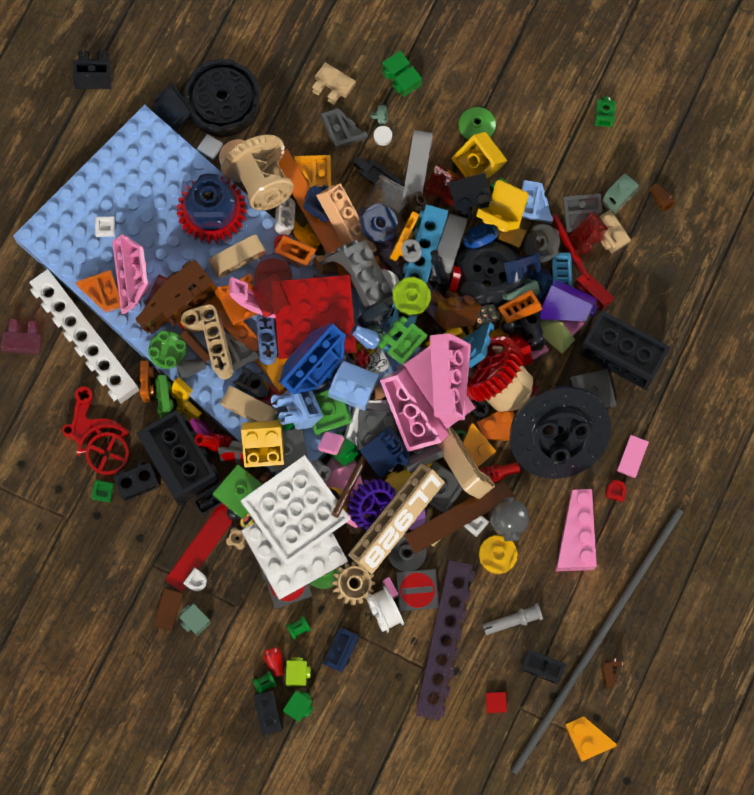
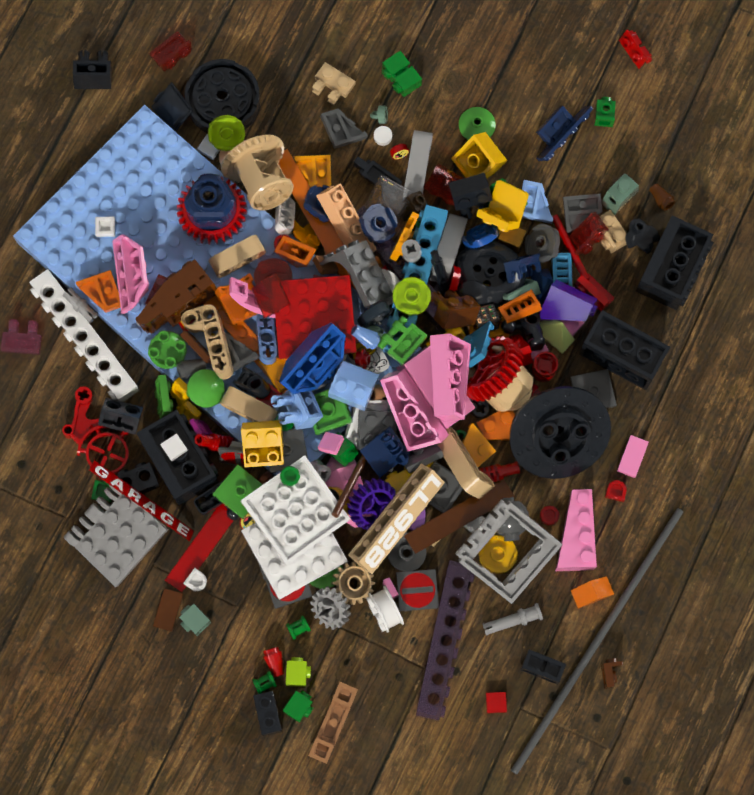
(80, 305): none -> light grey pin
(118, 537): none -> light grey hinge
(120, 416): none -> black brick
(141, 500): none -> red sticker
(146, 373): orange wing -> none
(171, 51): none -> clear red bracket
(174, 447): none -> white tile
(205, 388): none -> bright green dish
(226, 132): none -> lime tile
(232, 541): tan plate -> none
(289, 476): none -> green tile
(330, 608): none -> light grey gear
(333, 722): none -> medium nougat slope
(341, 650): dark blue hinge -> none
(399, 151): none -> tile
(527, 567): none -> light grey hinge
(544, 366): none -> red wheel
(549, 515): none -> red tile
(558, 128): none -> dark blue bracket
(588, 738): light orange wing -> none
(592, 592): none -> orange slope
(631, 44): none -> red hinge
(642, 238): none -> black plate
(675, 263): none -> black brick

